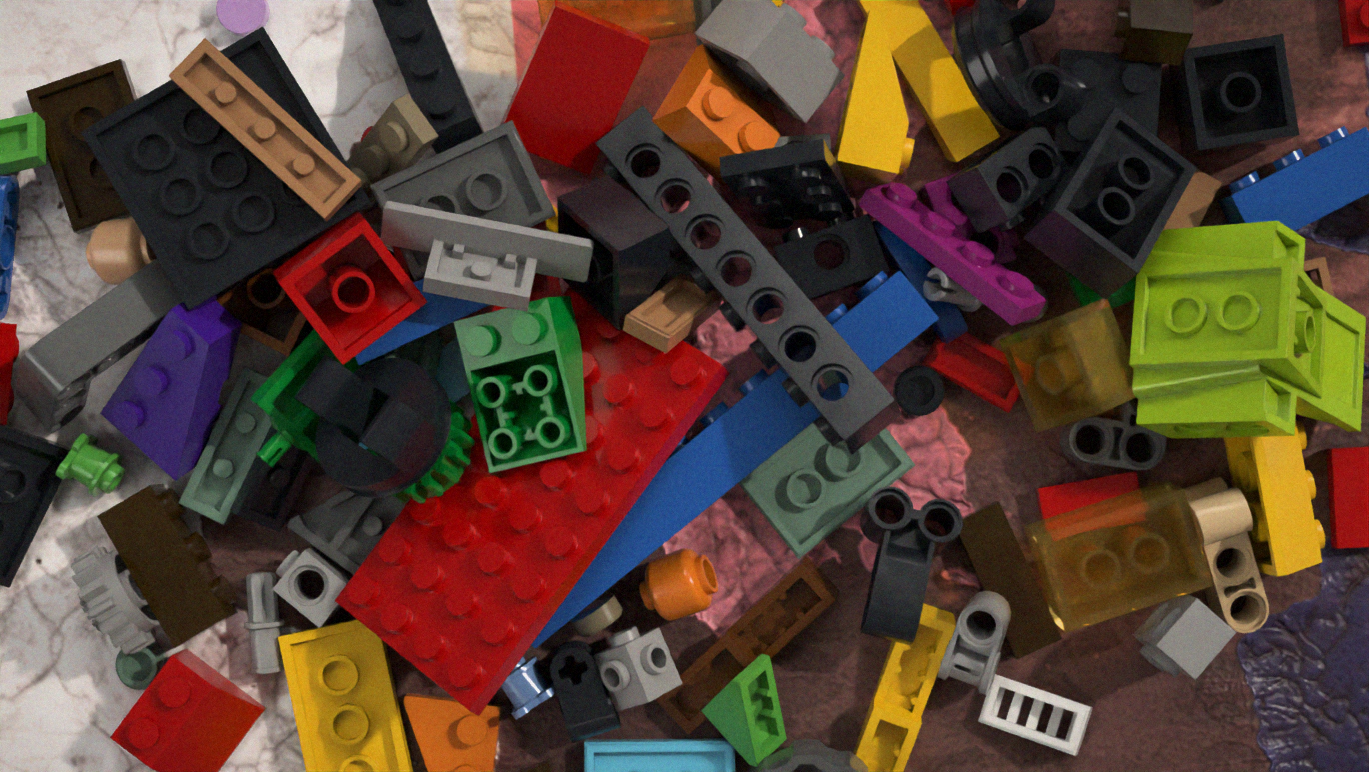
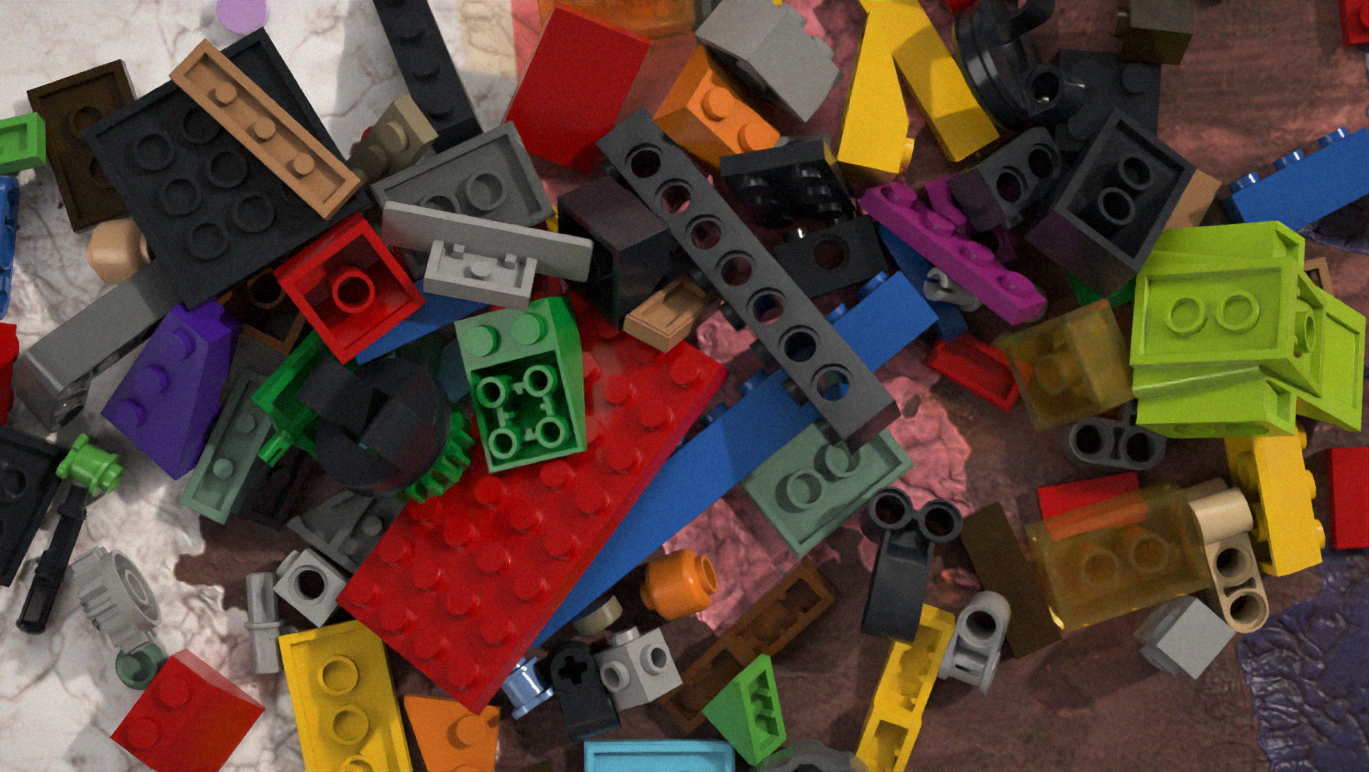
(54, 563): none -> black piece
(169, 563): dark brown brick -> none
(918, 390): black tile -> none
(1076, 729): white slope -> none
(1233, 96): black brick -> none

